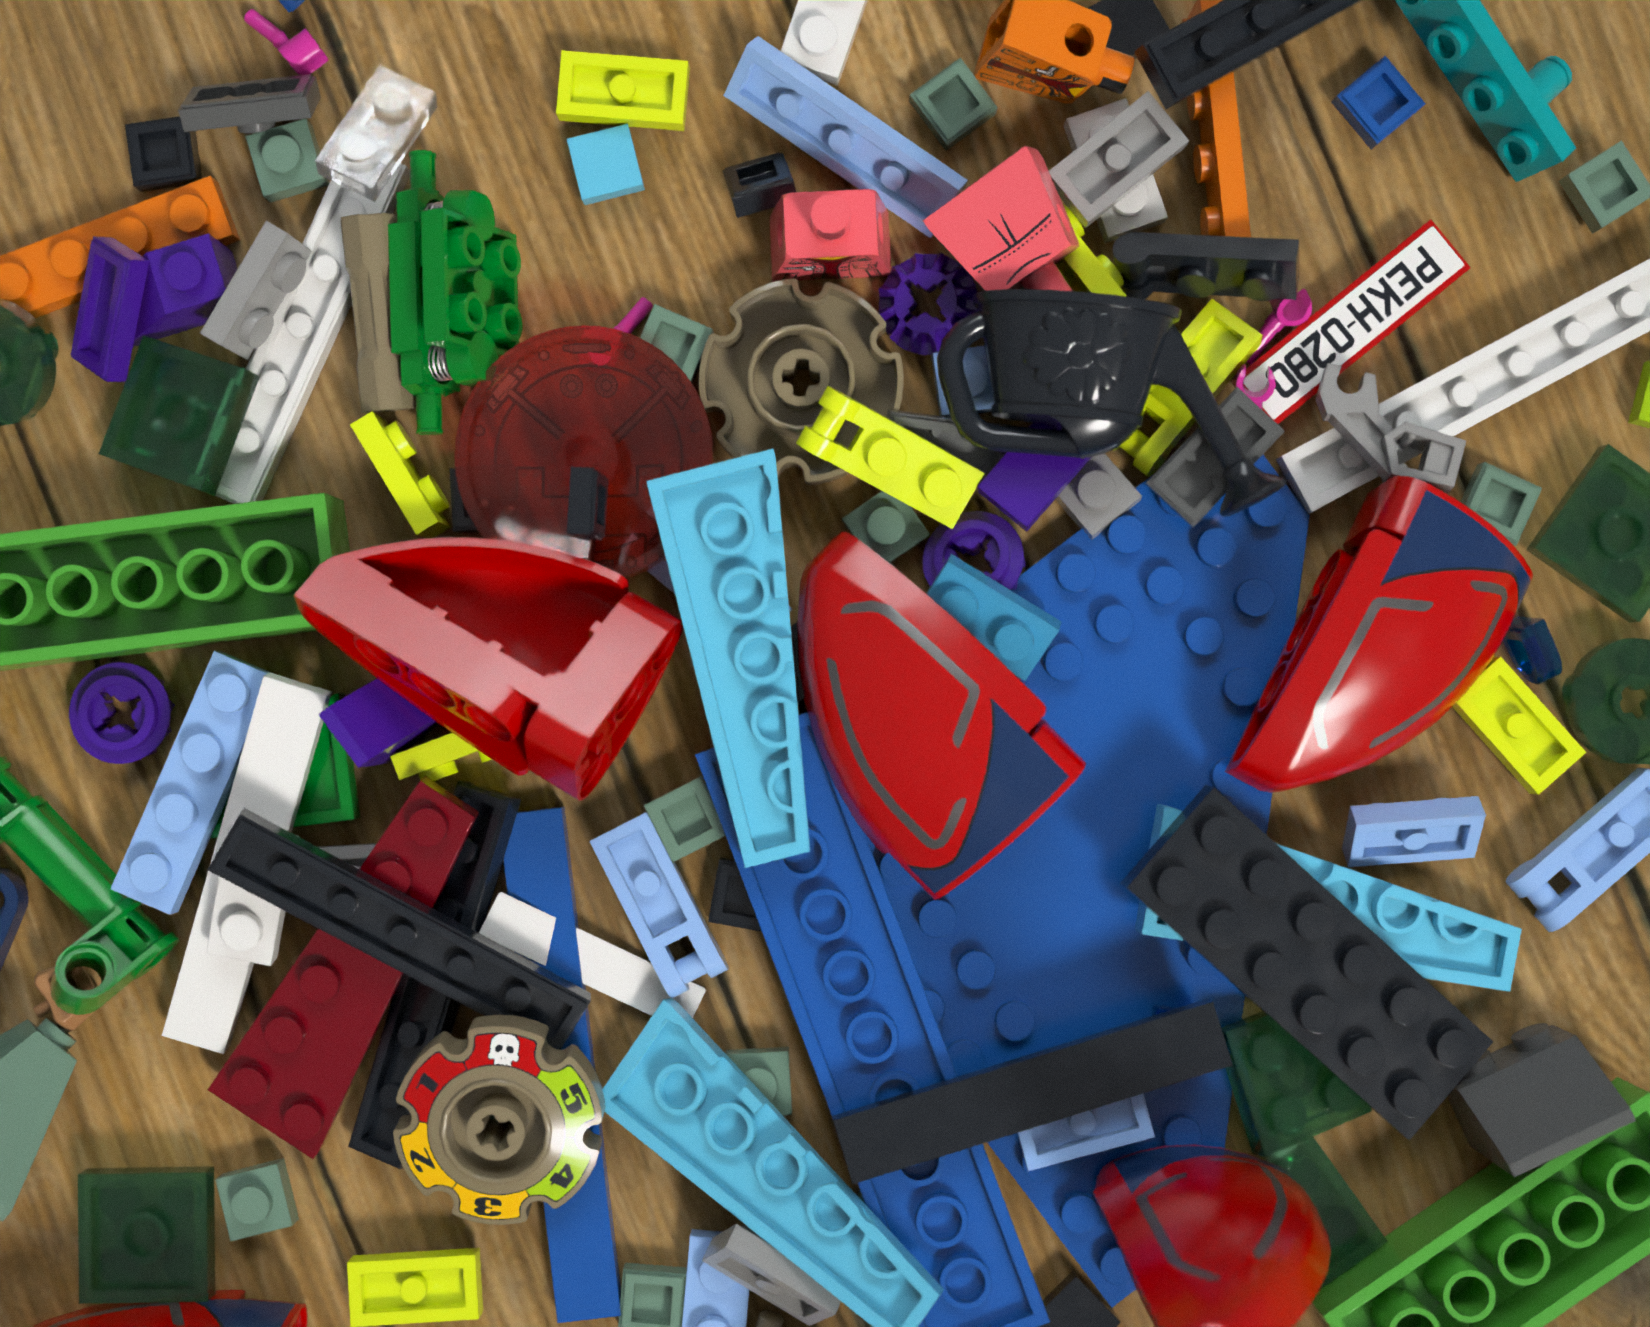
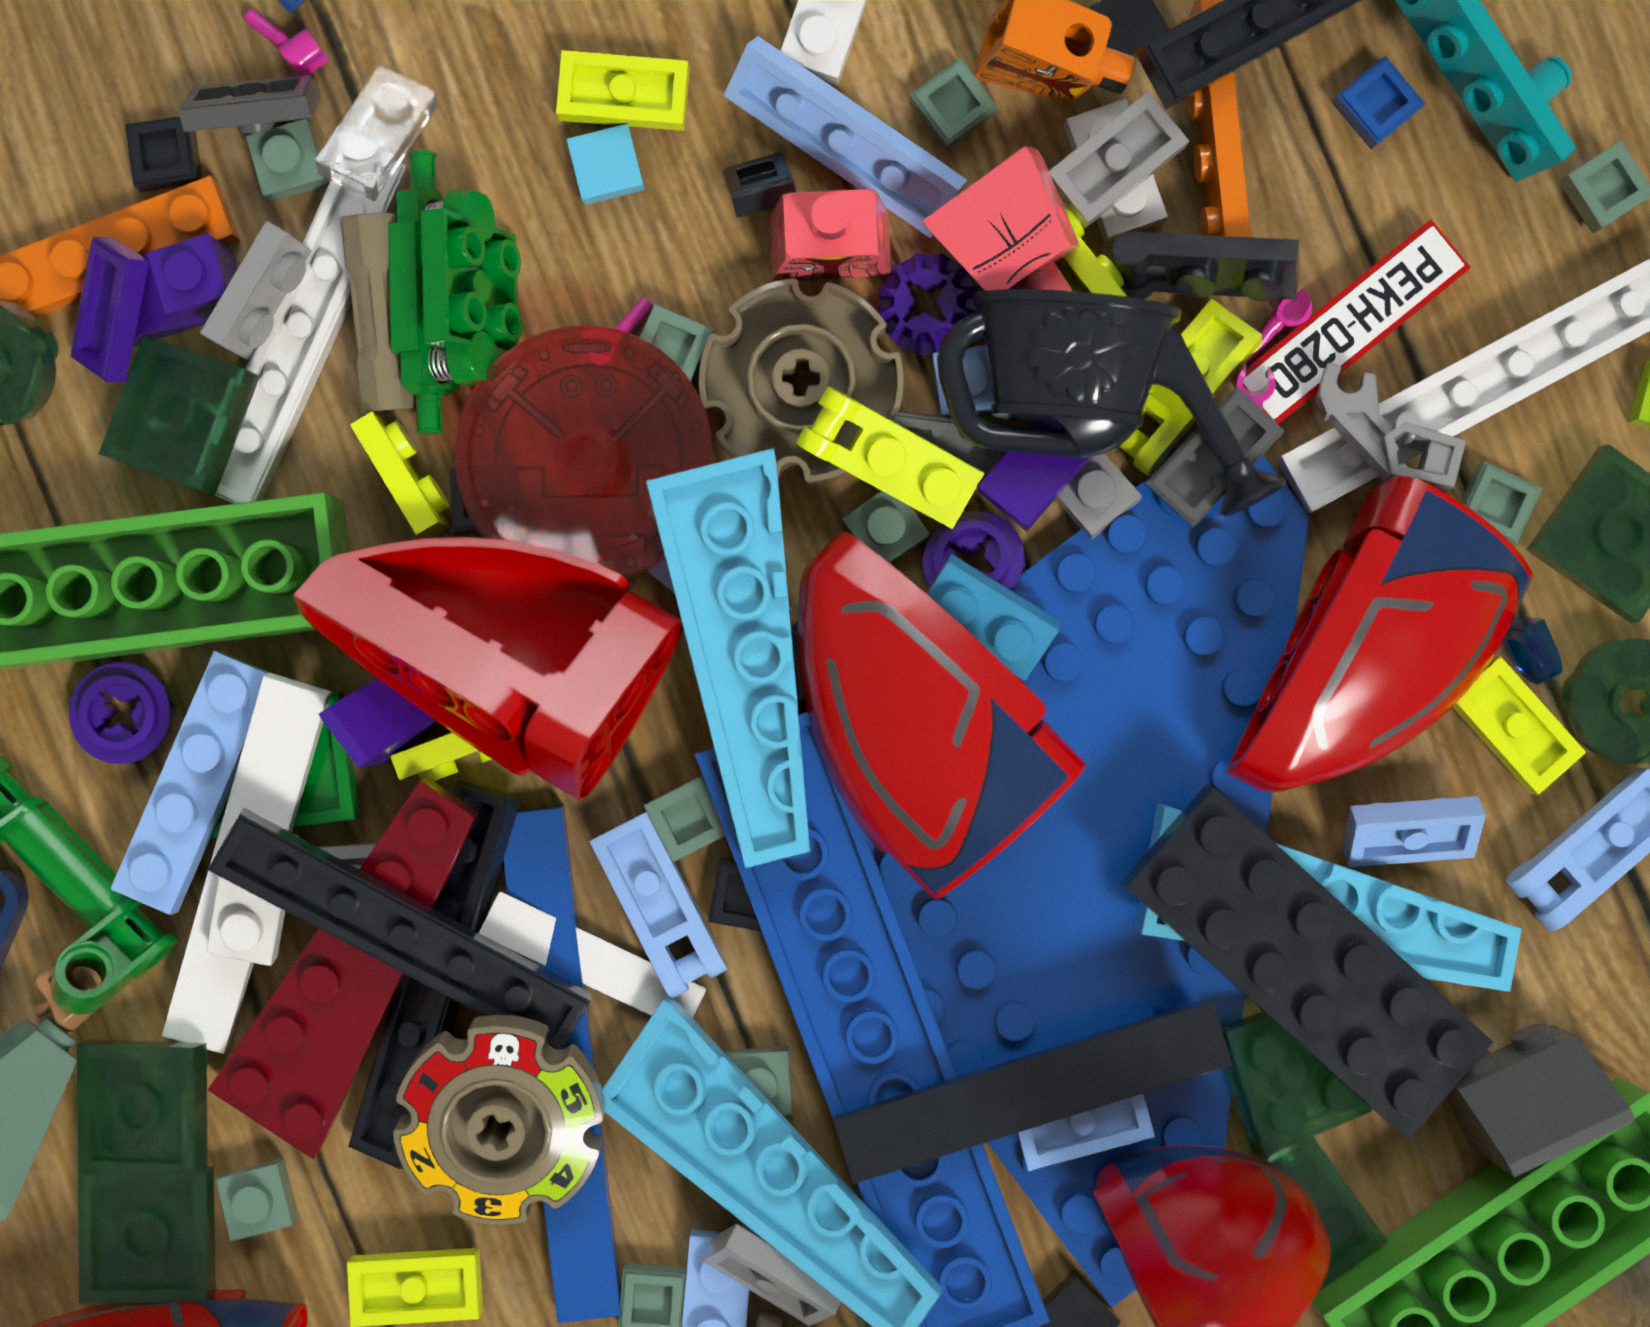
(142, 1108): none -> clear green plate
(587, 503): black tile -> none

